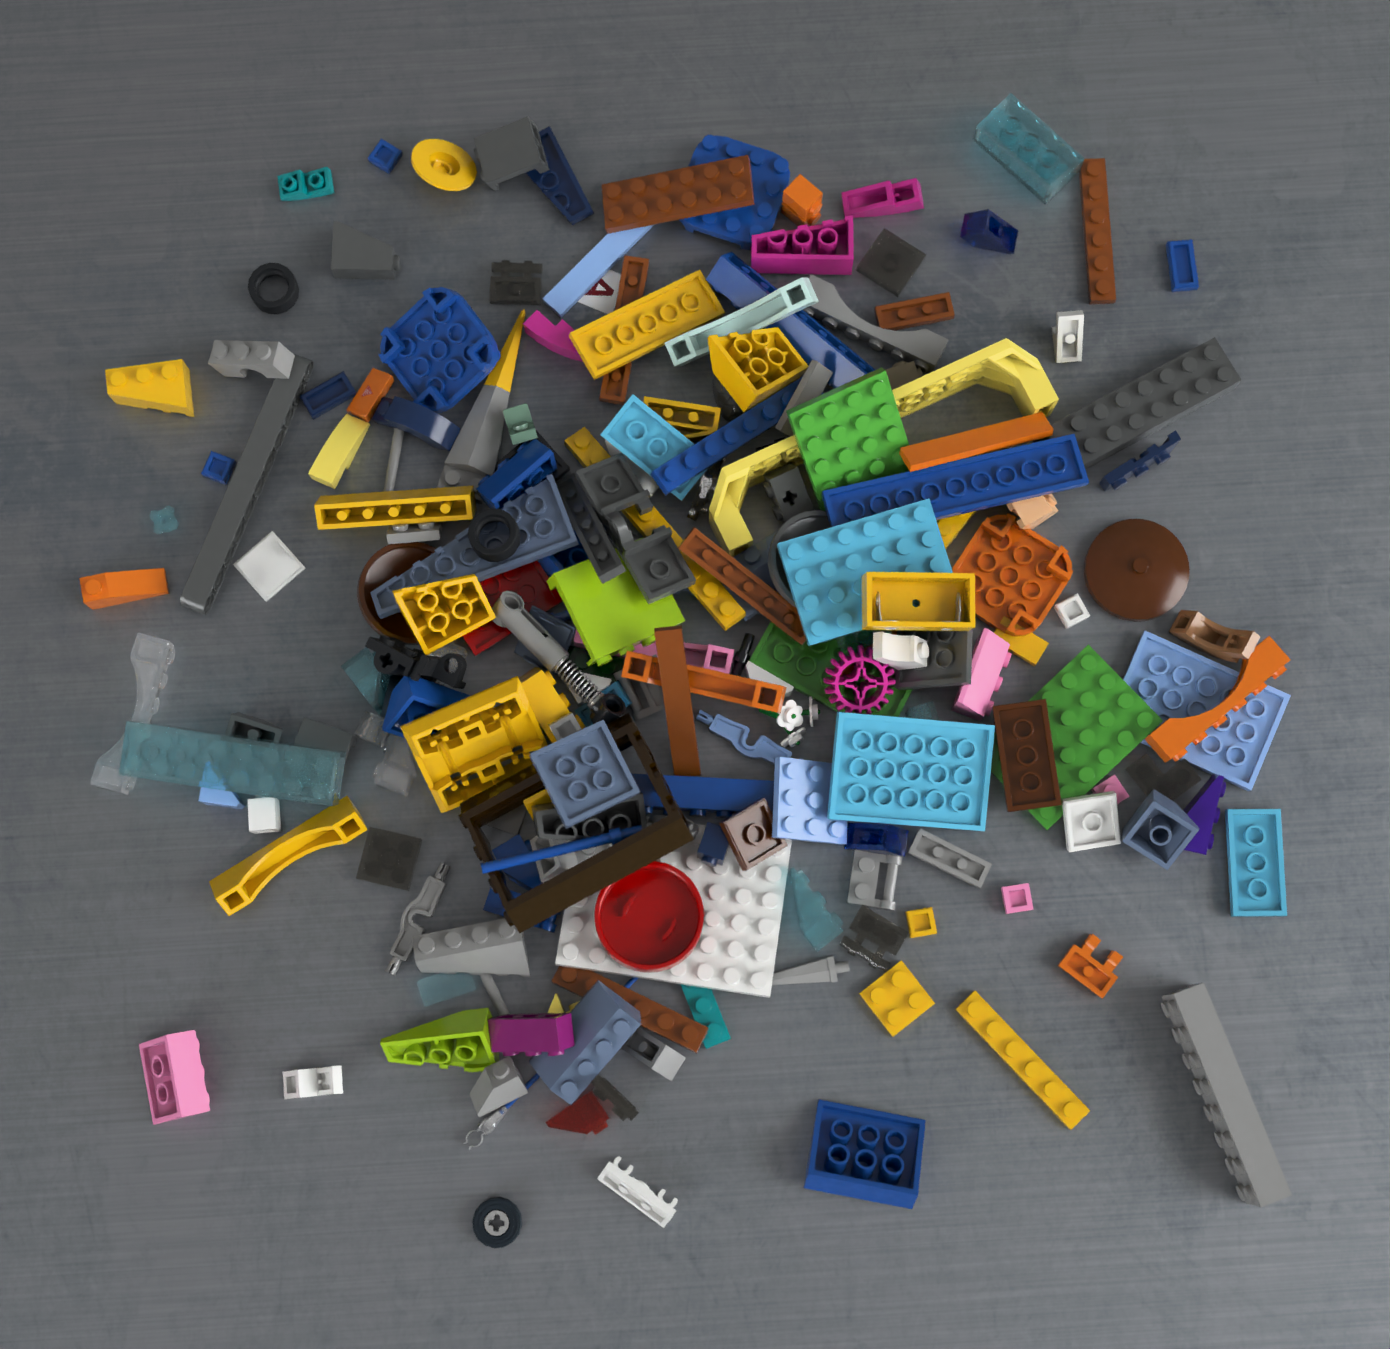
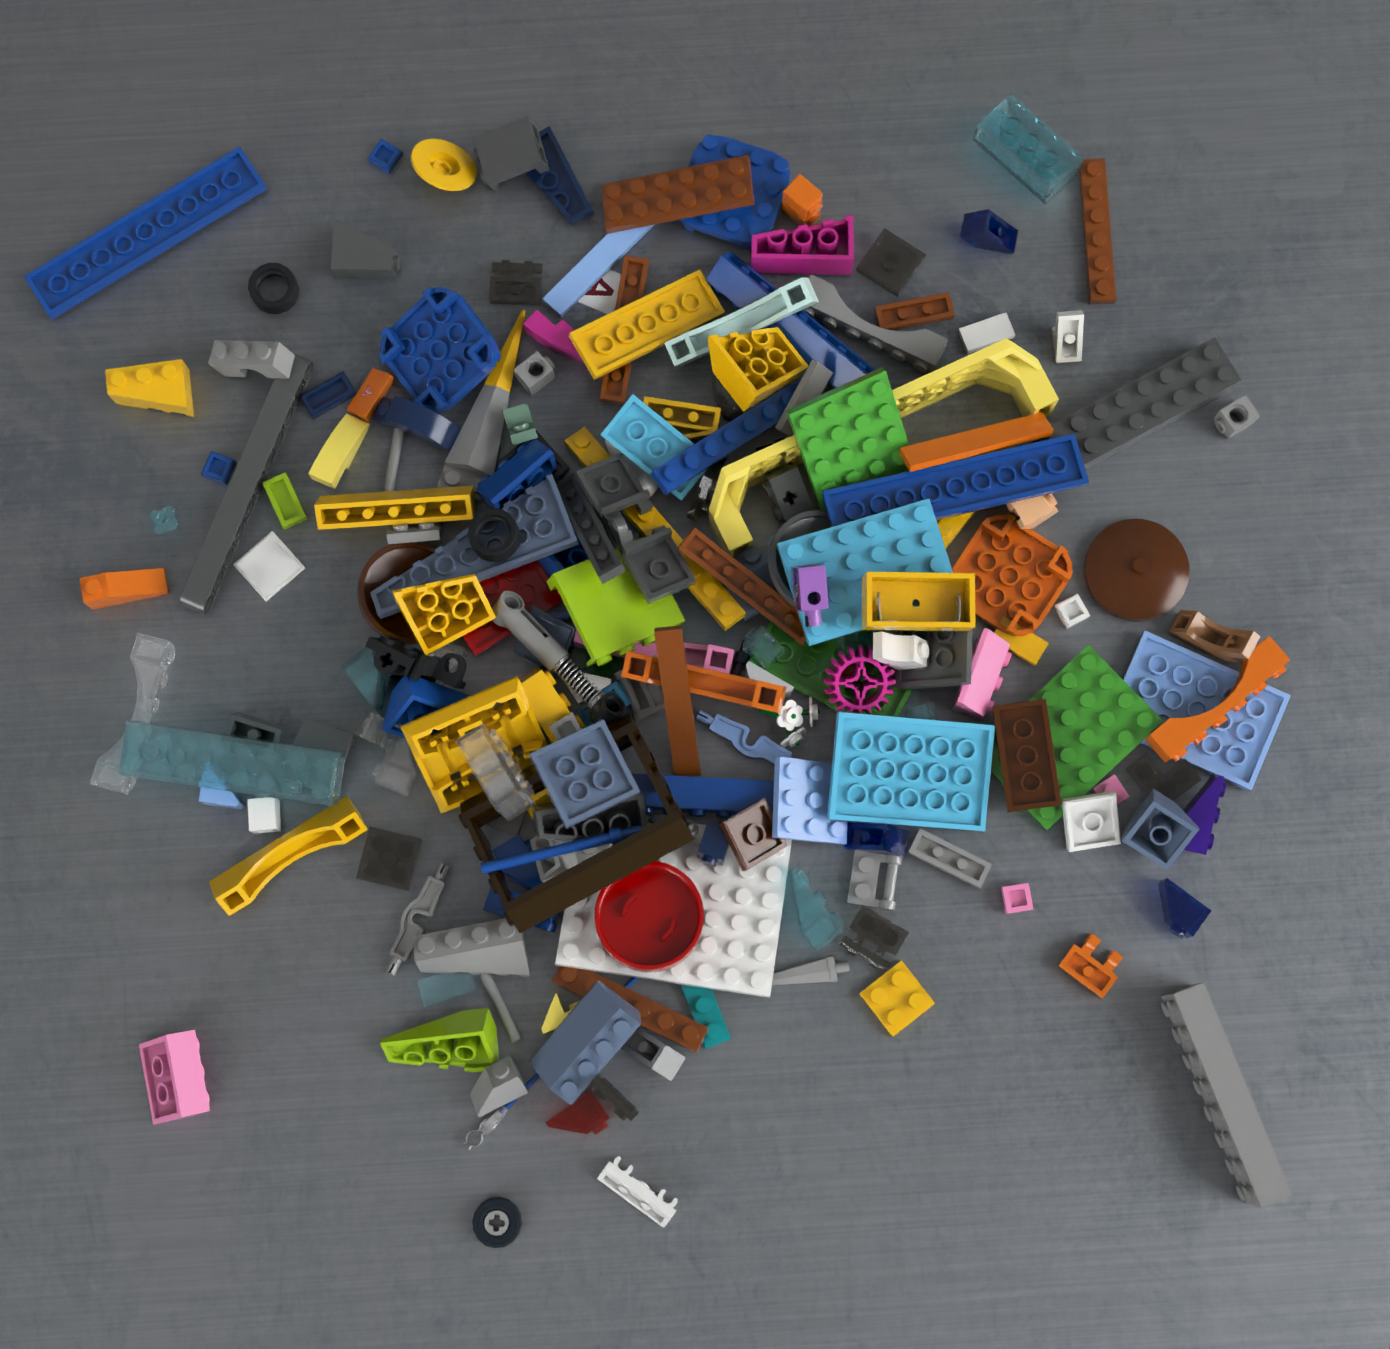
(145, 233): none -> blue plate
(285, 501): none -> lime tile
(307, 185): teal slope -> none
(312, 1082): white slope -> none
(497, 771): none -> clear brick
(531, 1033): magenta brick -> none
(535, 383): none -> light grey brick
(762, 647): none -> clear light blue brick
(807, 580): none -> medium lavender torso
(865, 1154): blue slope -> none
(883, 199): dark pink slope -> none
(902, 373): dark tan brick -> none
(921, 922): yellow tile -> none
(986, 332): none -> white tile
(1022, 1060): yellow plate -> none
(1117, 477): dark blue wing -> none
(1181, 909): none -> clear blue slope
(1182, 265): blue tile -> none
(1243, 409): none -> light grey brick
(1255, 863): medium azure plate -> none

